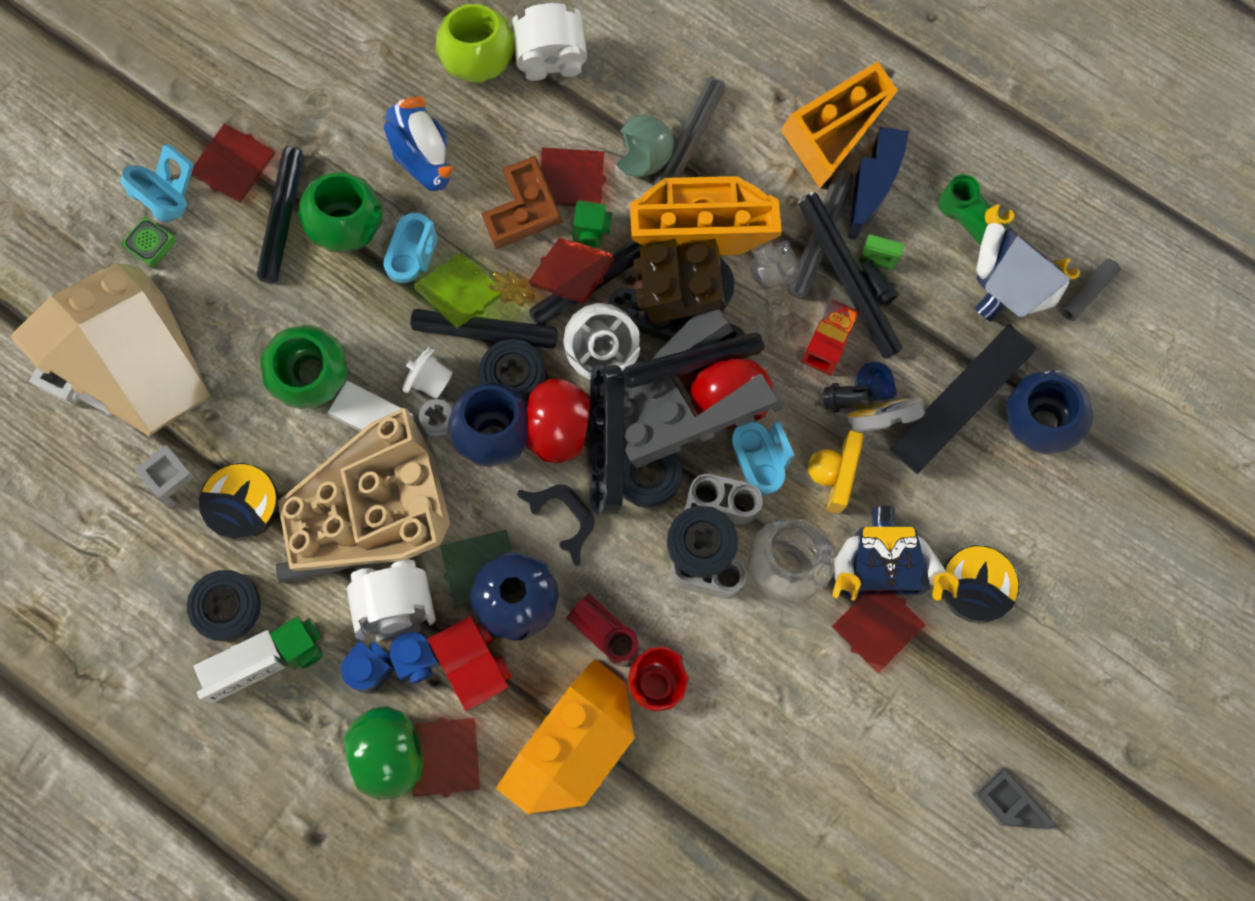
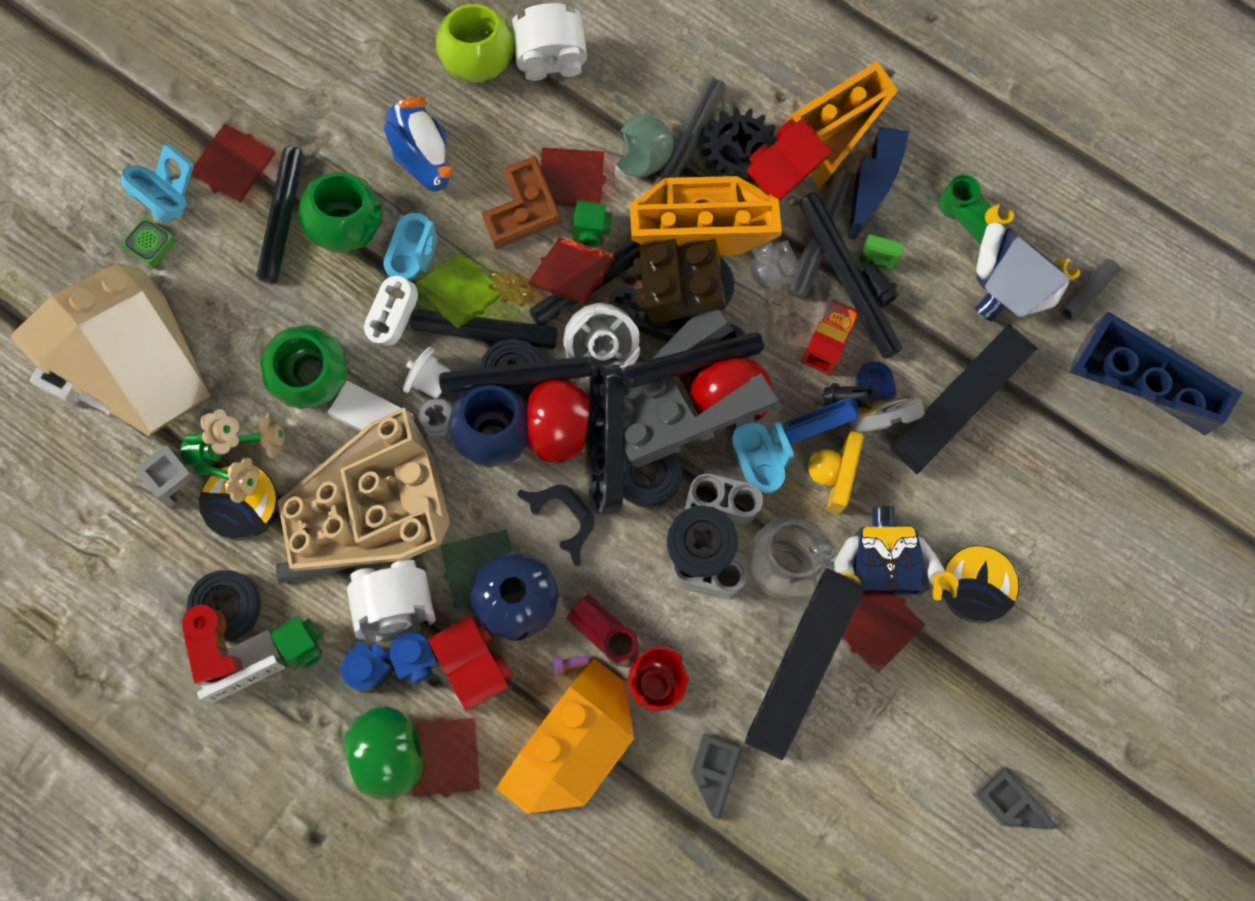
(206, 645): none -> red leg
(220, 435): none -> tan plant
(391, 311): none -> white beam
(516, 374): none -> black axle
(561, 665): none -> medium lavender piece
(714, 771): none -> dark grey tile
(726, 152): none -> black gear
(789, 159): none -> red brick
(804, 663): none -> black beam
(821, 420): none -> blue tile
(1053, 393): dark blue piece -> none
(1141, 366): none -> dark blue wedge

